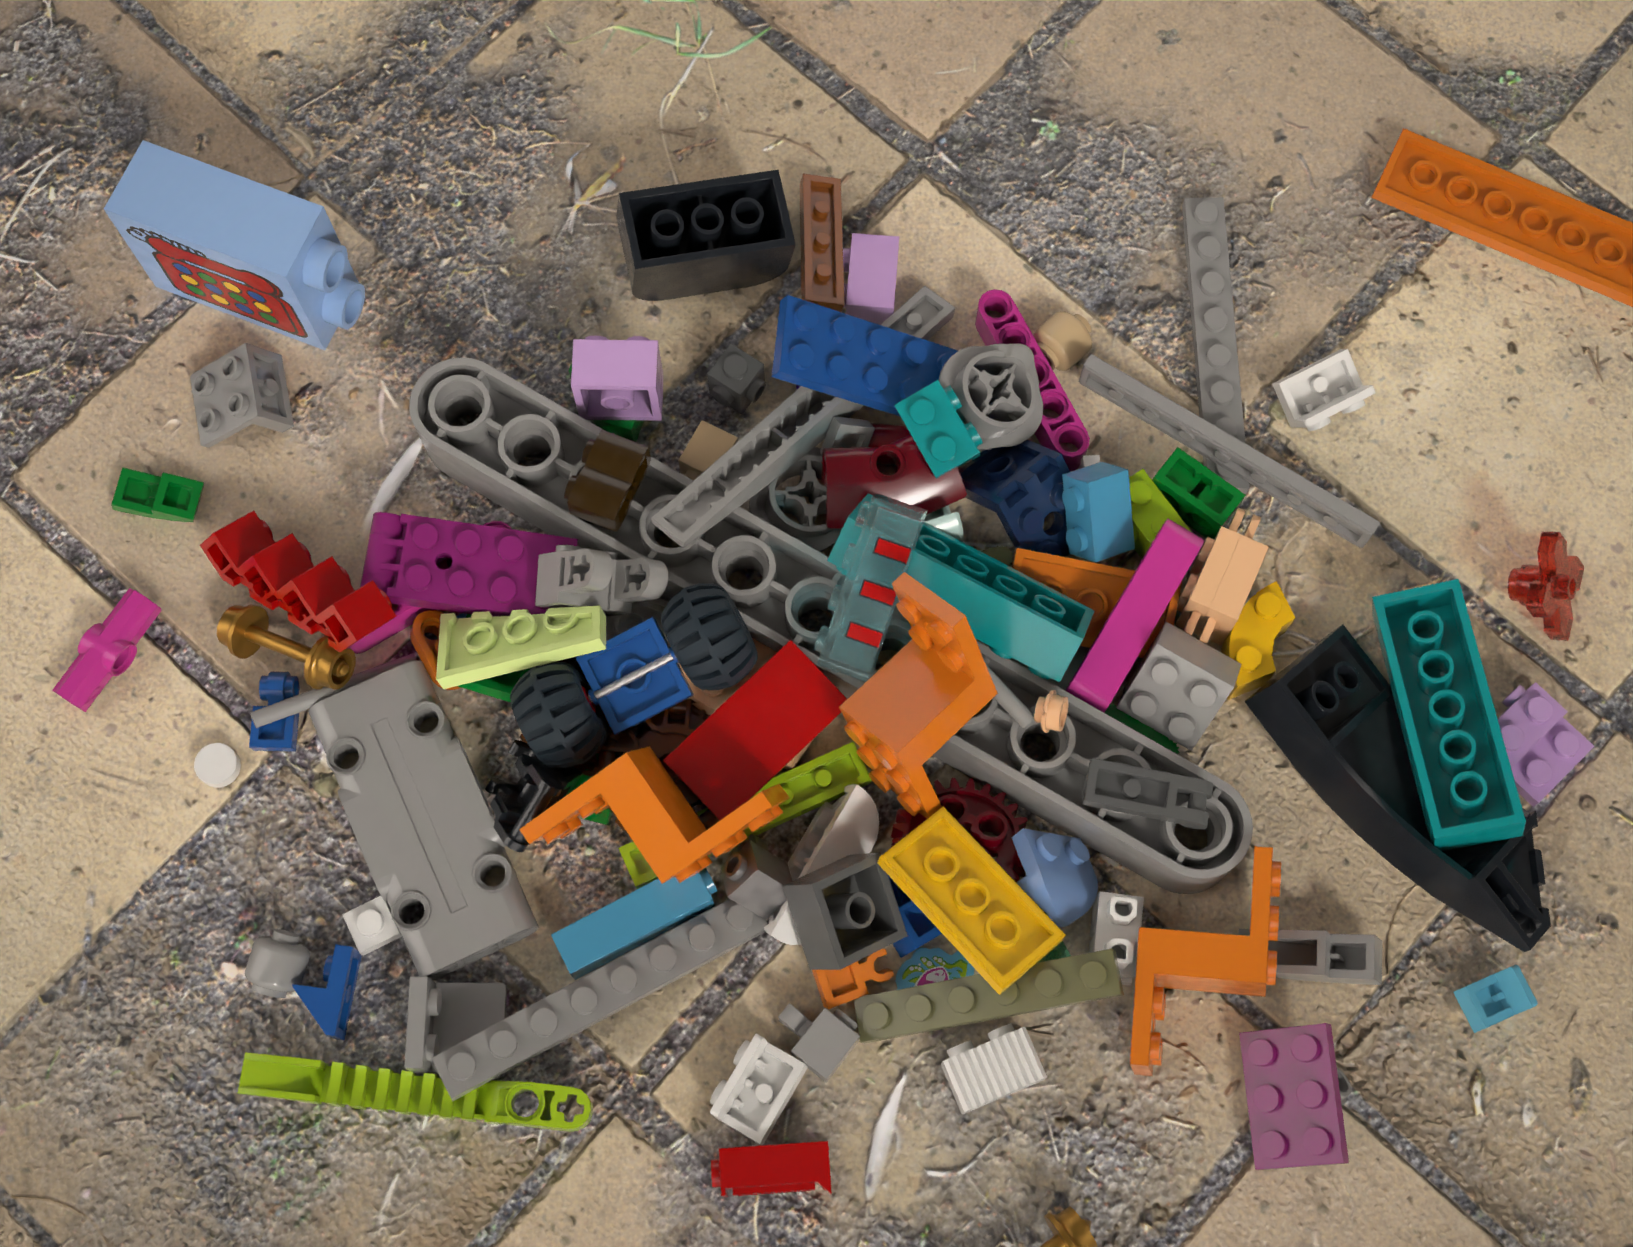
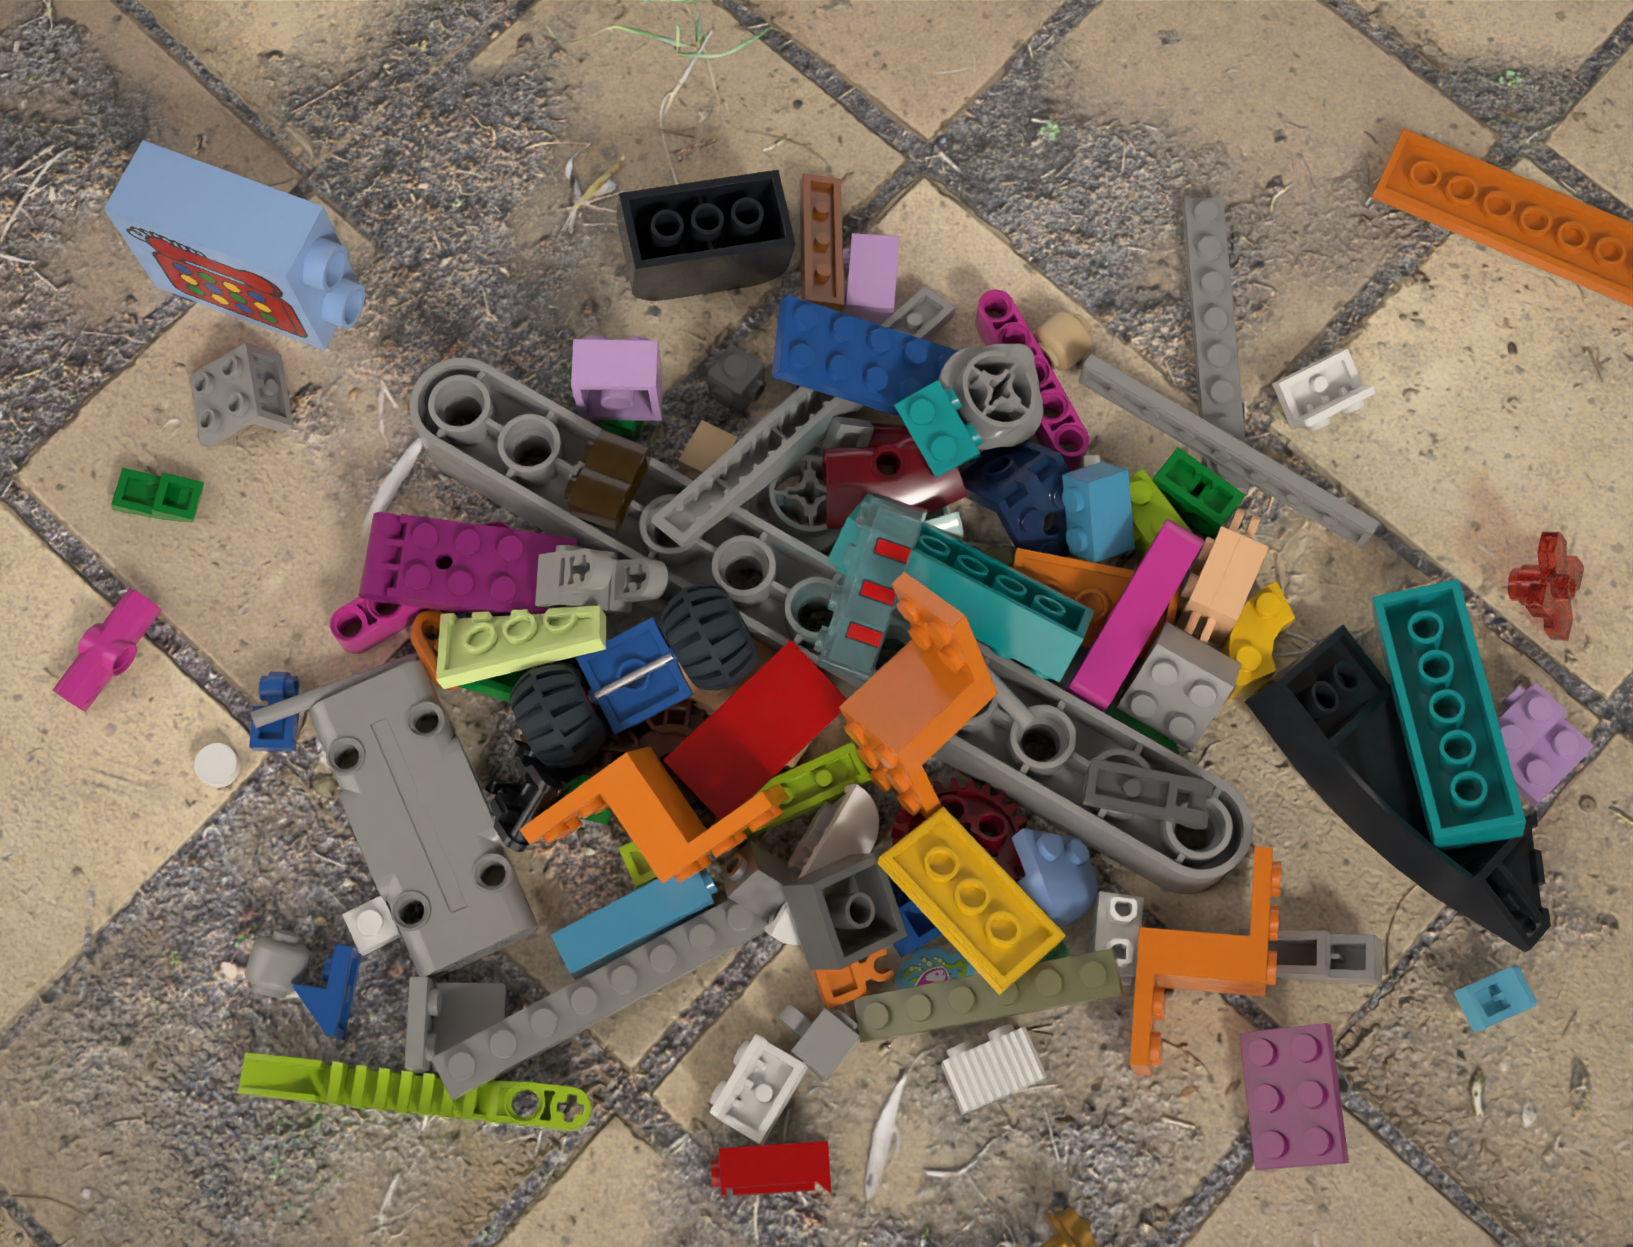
(246, 630): pearl gold piece -> none
(286, 578): red brick -> none
(1051, 712): light nougat plate -> none

